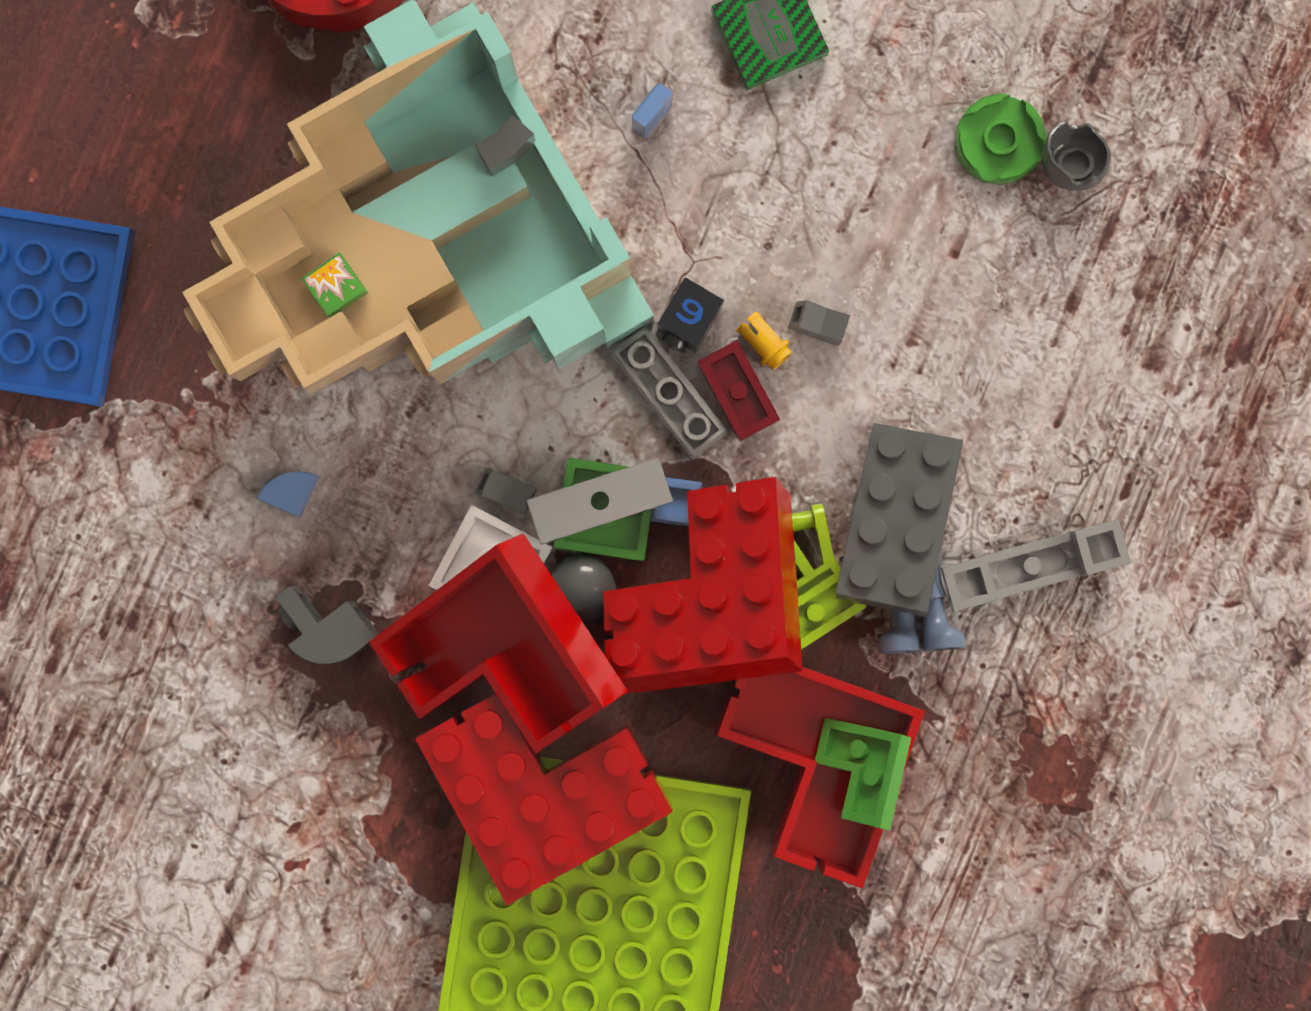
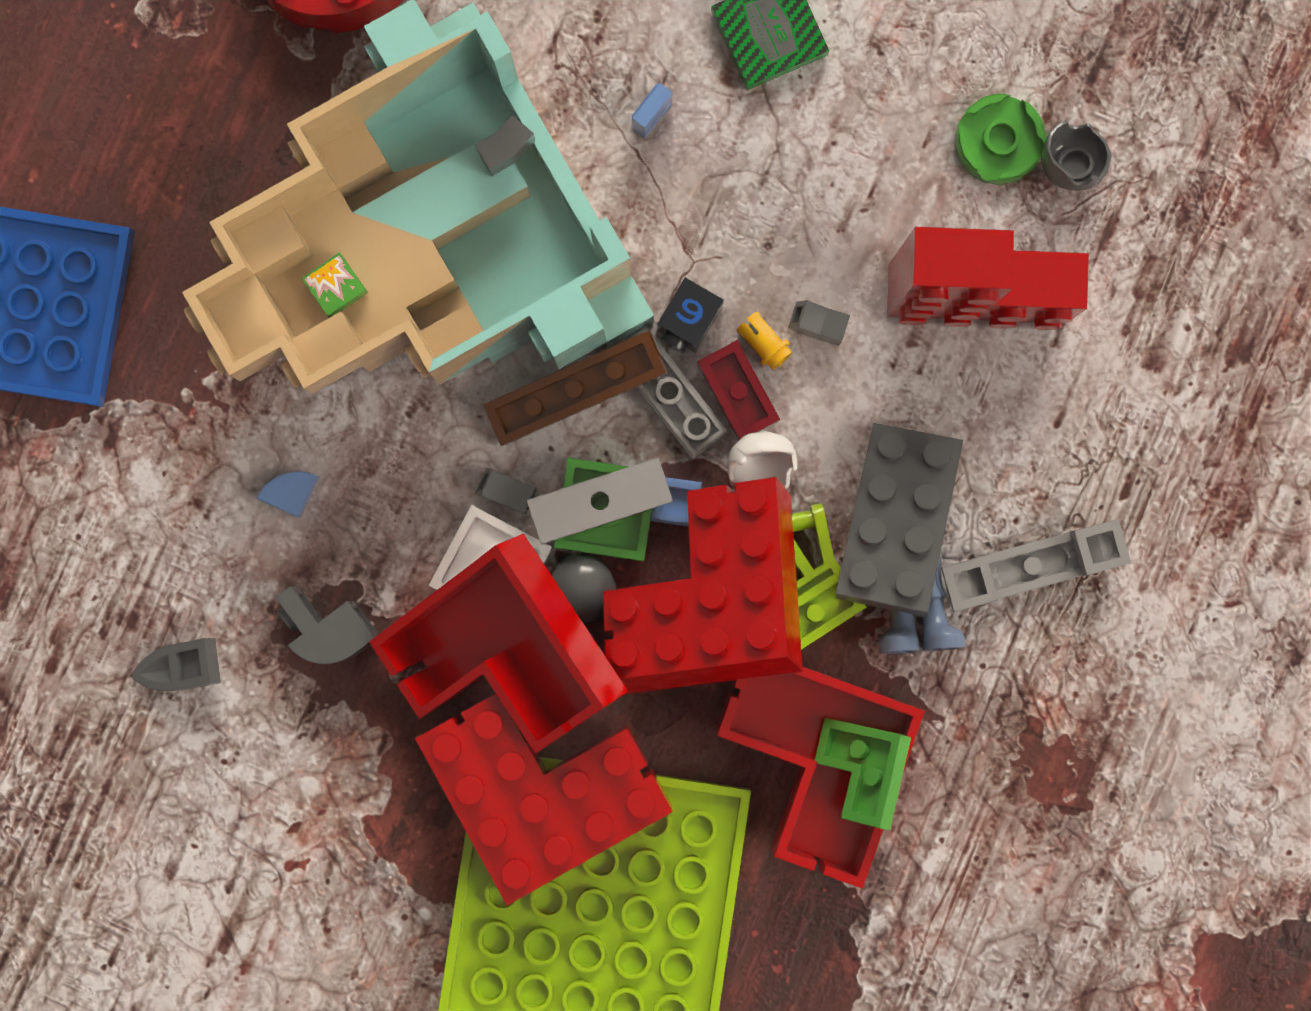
(180, 666): none -> dark grey plate
(575, 388): none -> reddish brown plate
(760, 457): none -> white hair
(981, 277): none -> red brick

